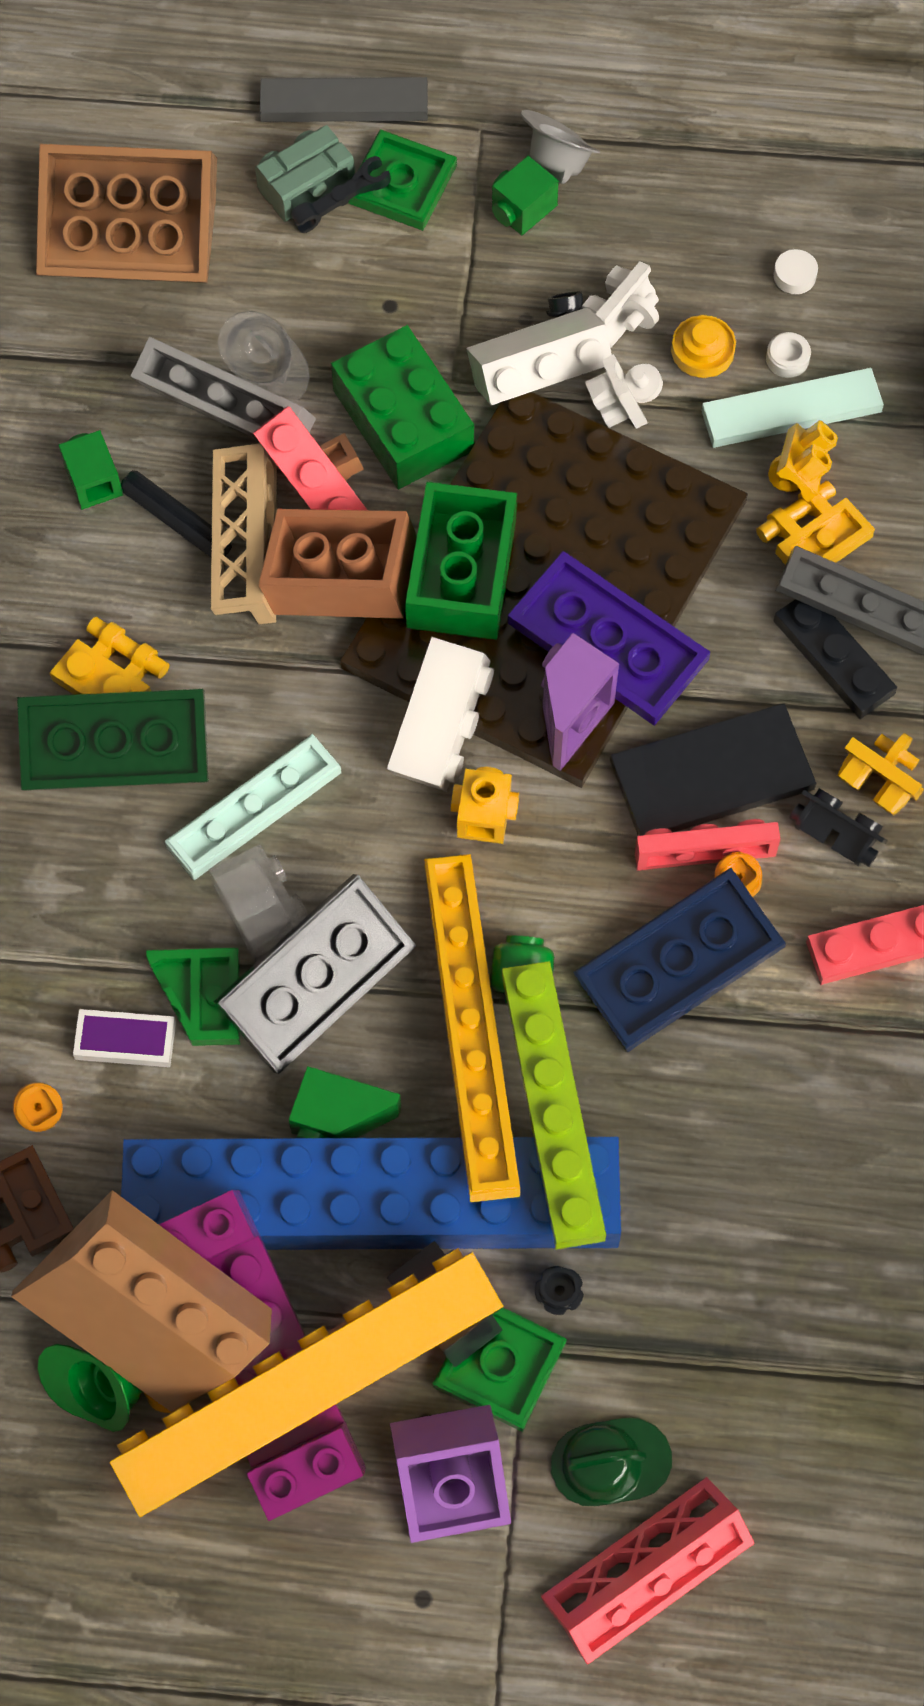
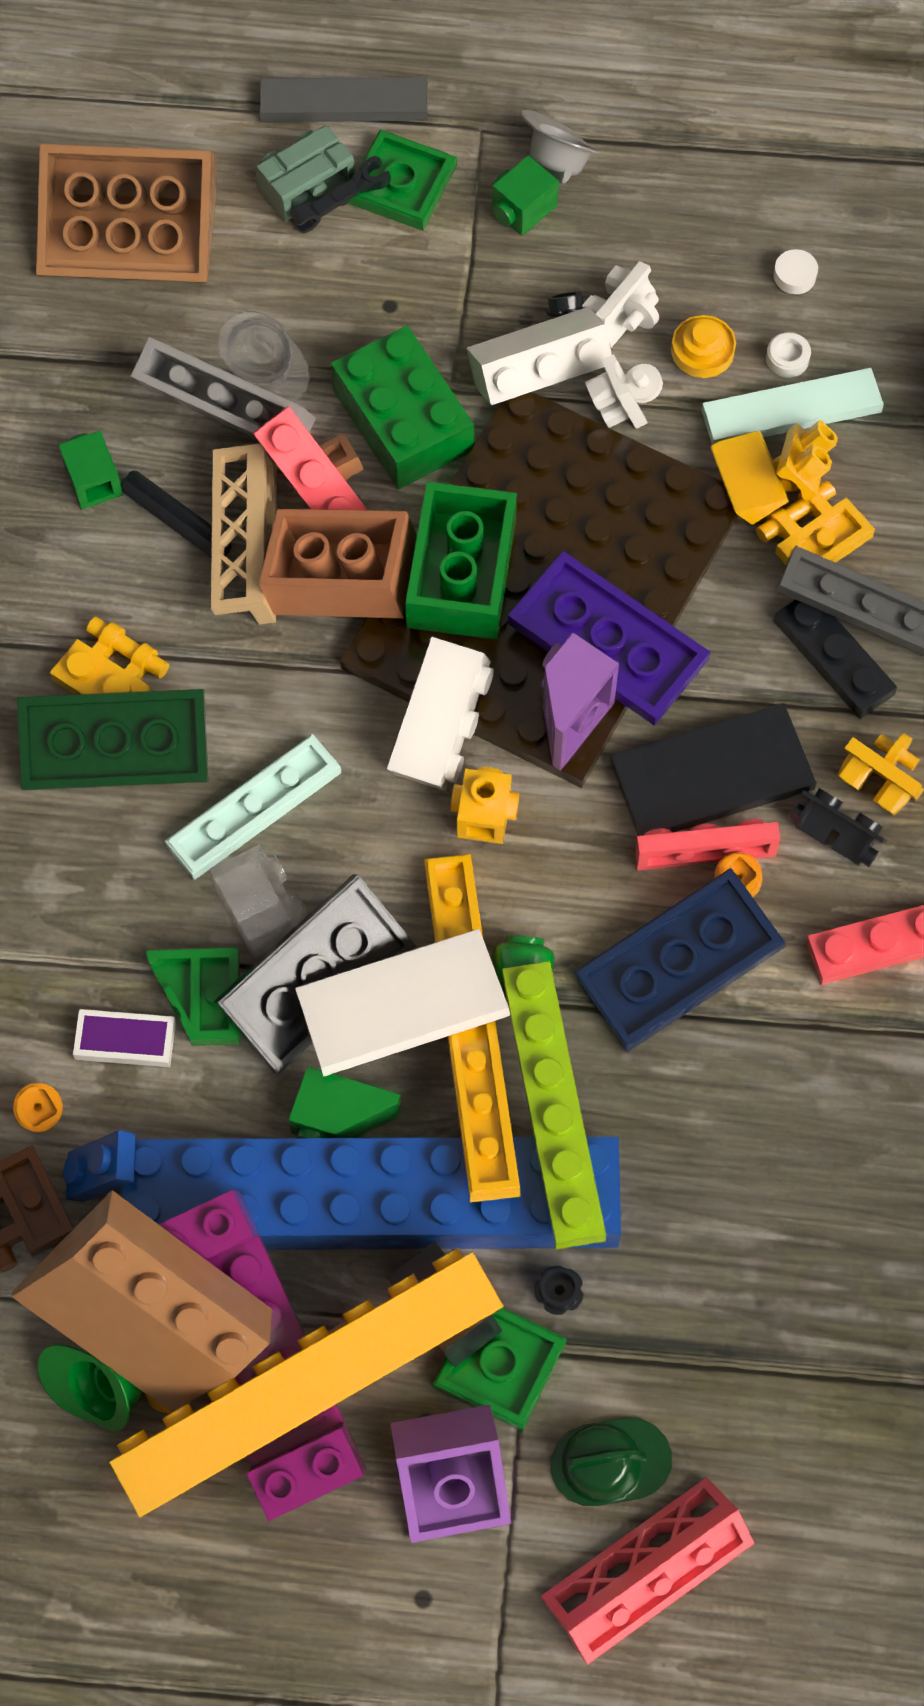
(100, 1166): none -> blue plate
(402, 1002): none -> white tile
(749, 476): none -> yellow slope

